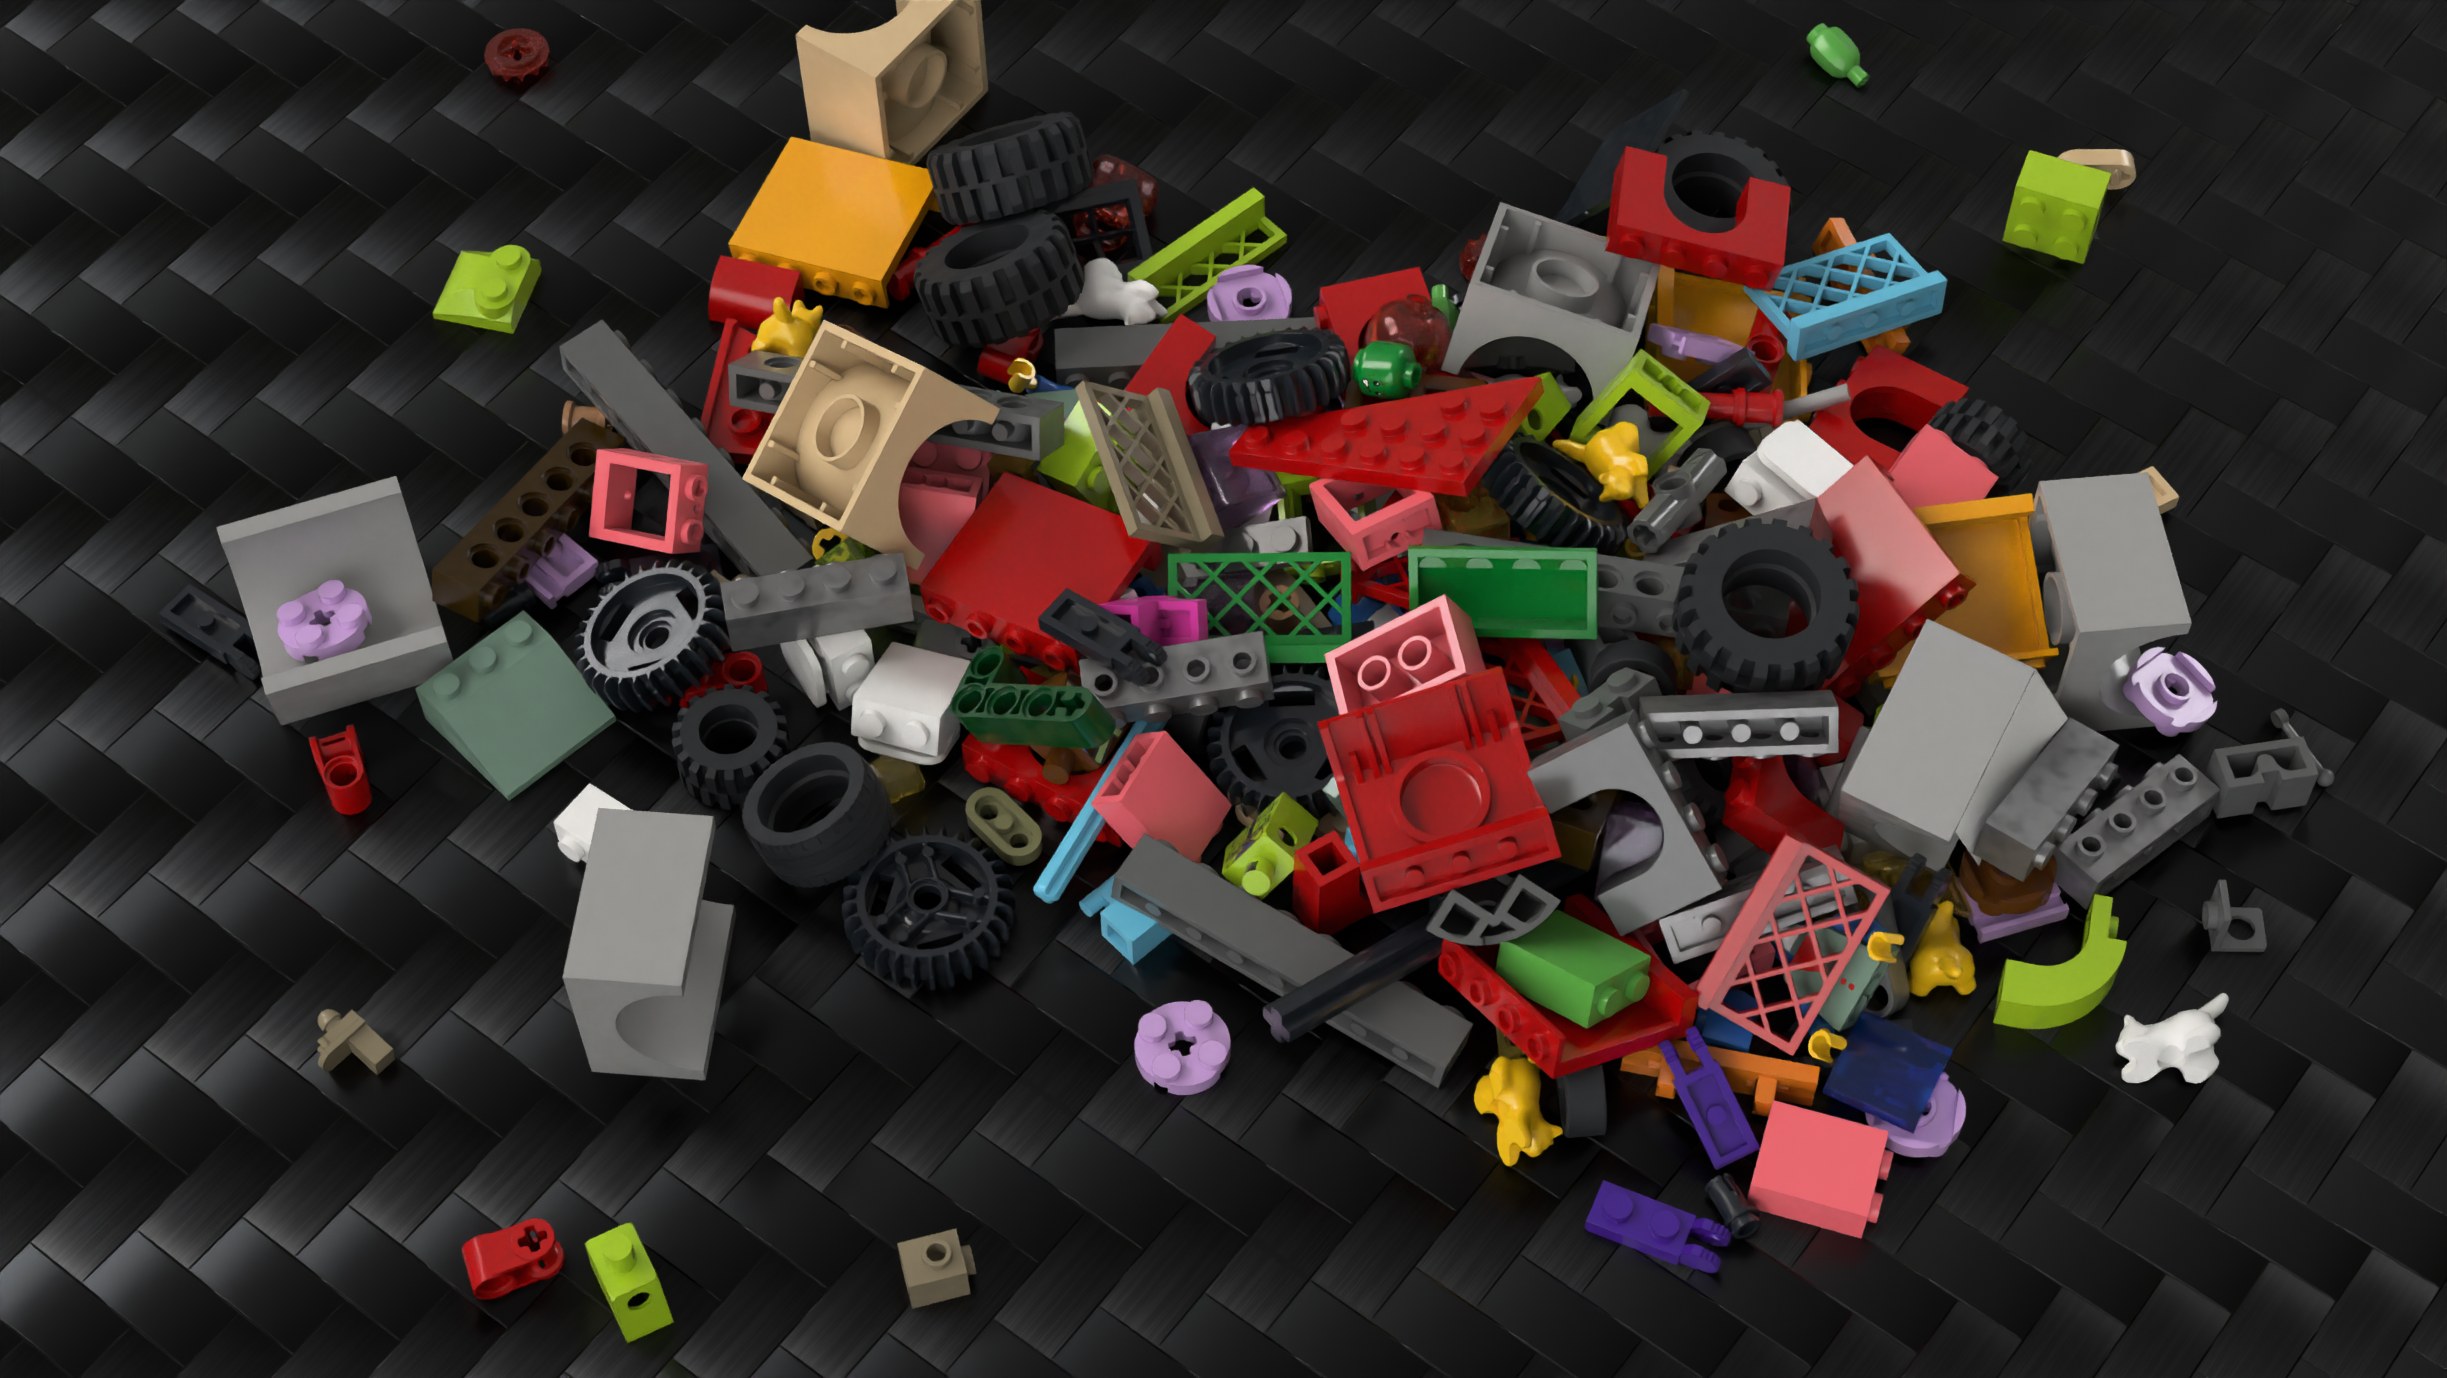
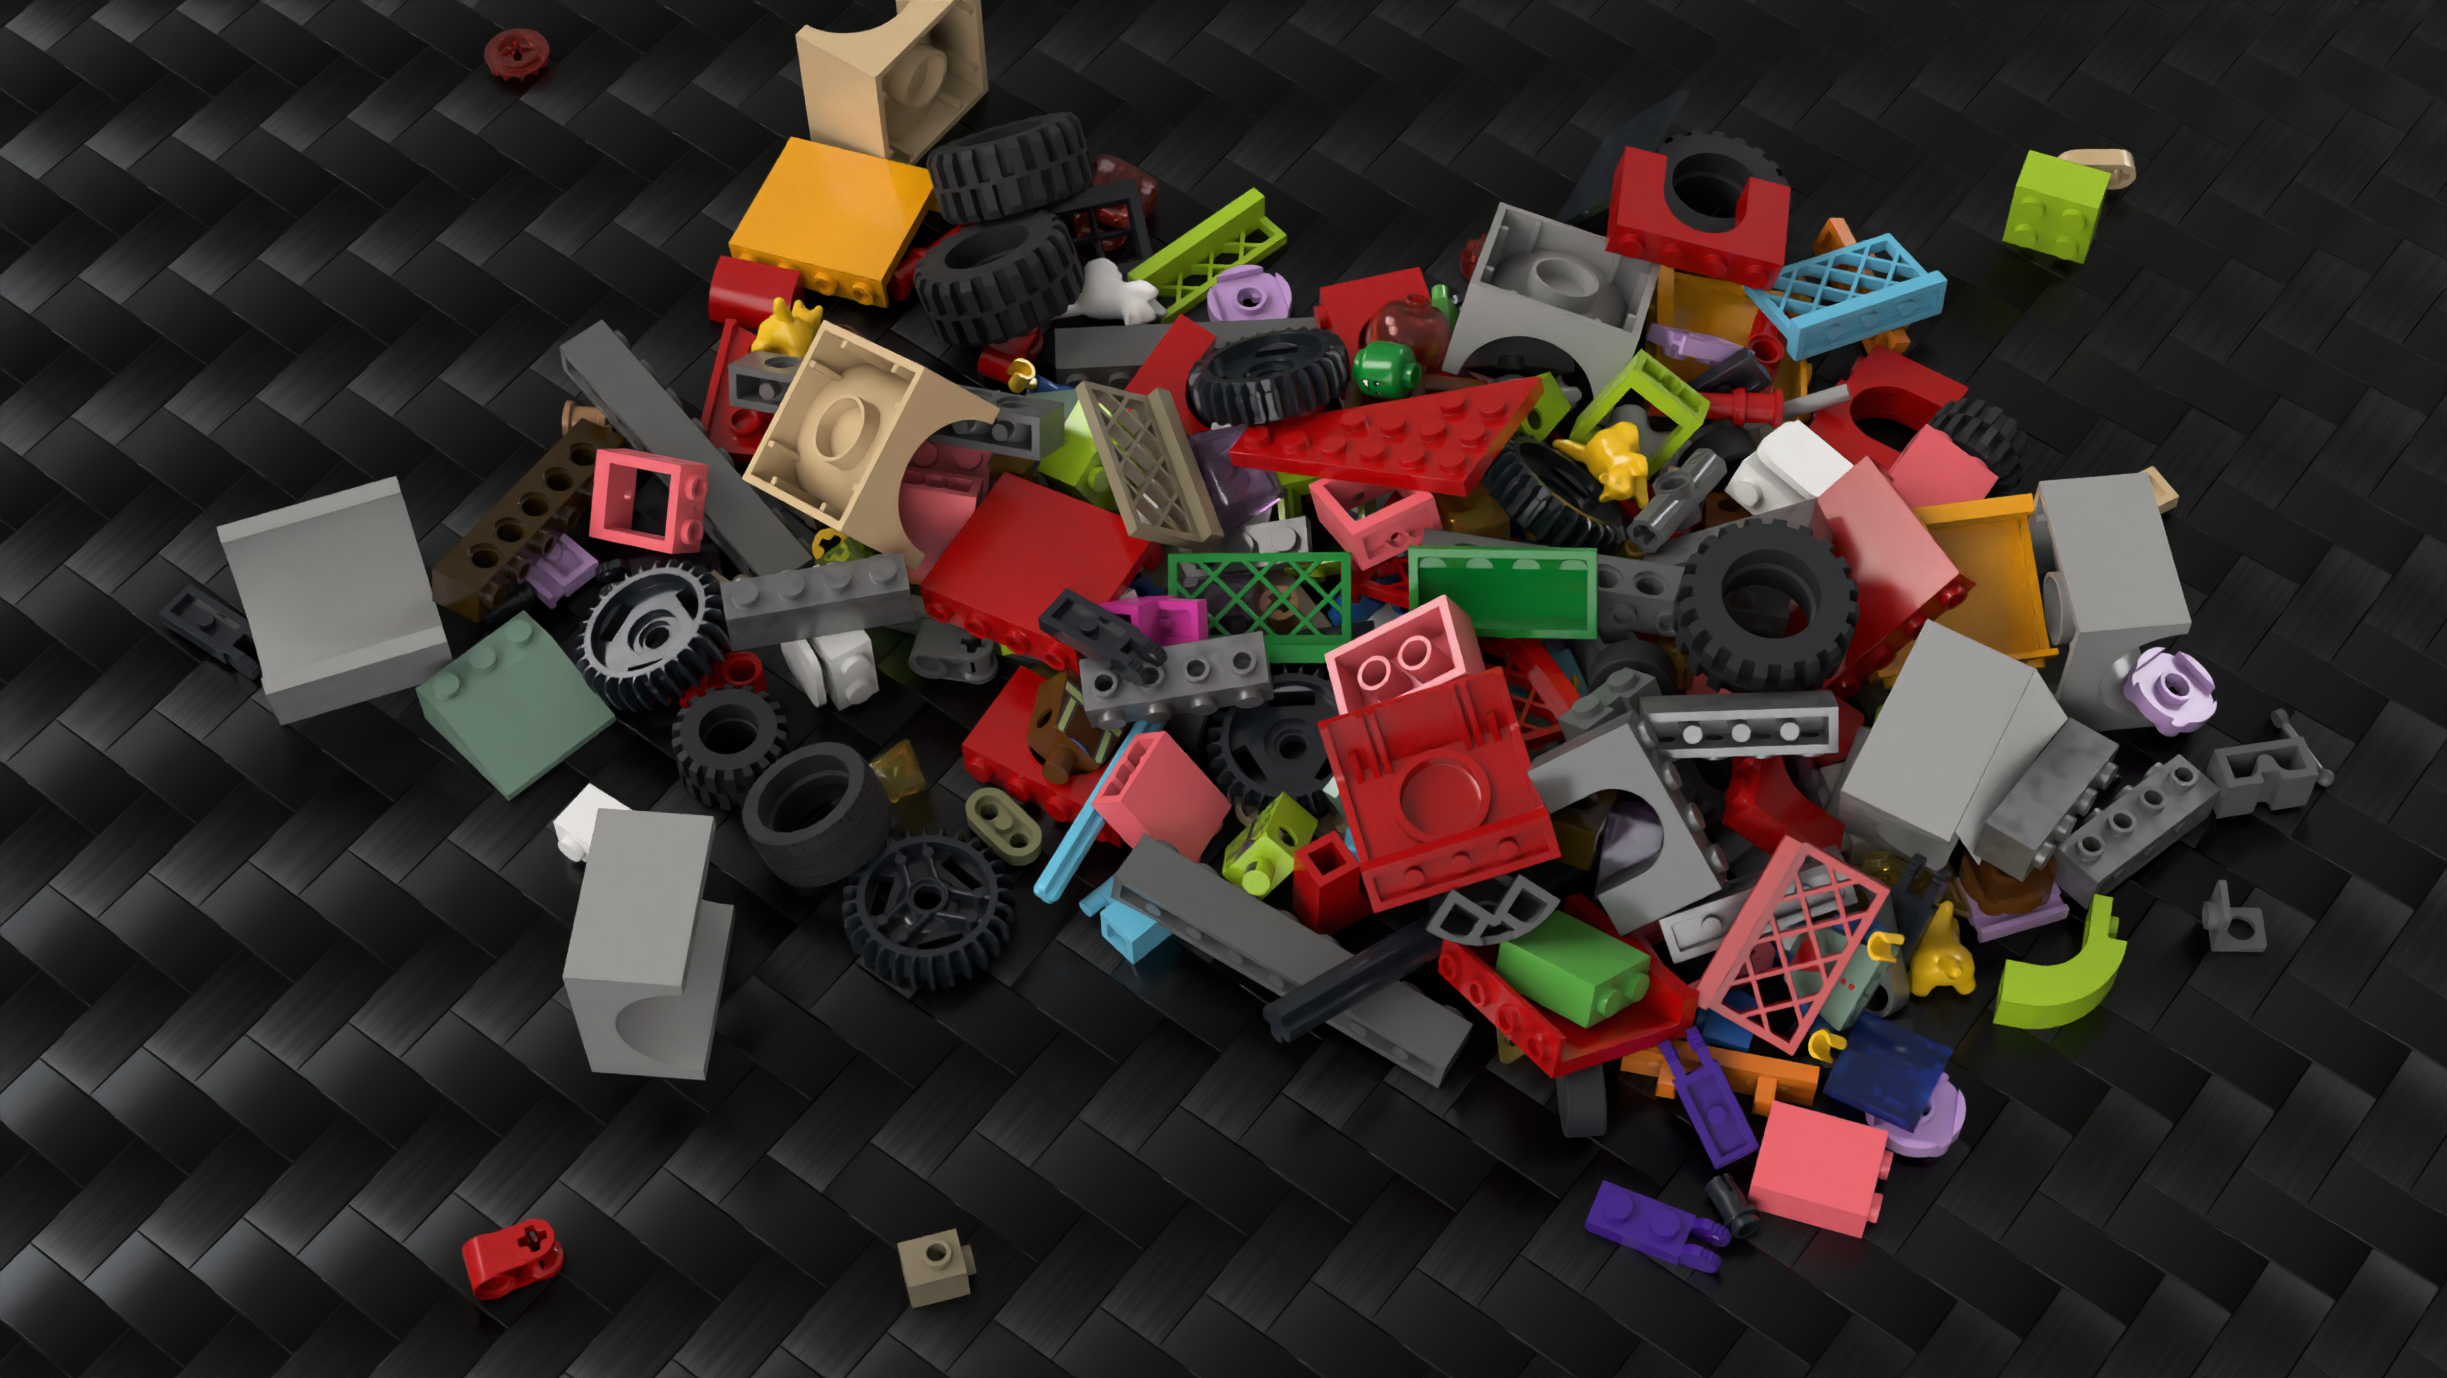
(332, 602): lavender plate -> none
(343, 770): red piece -> none
(349, 1036): dark tan piece -> none
(489, 288): lime slope -> none
(624, 1272): lime torso -> none
(906, 705): white brick -> none
(1003, 709): dark green beam -> none
(1189, 1022): lavender plate -> none
(1513, 1096): yellow animal -> none
(1836, 54): bright green plant -> none
(2177, 1042): white animal -> none

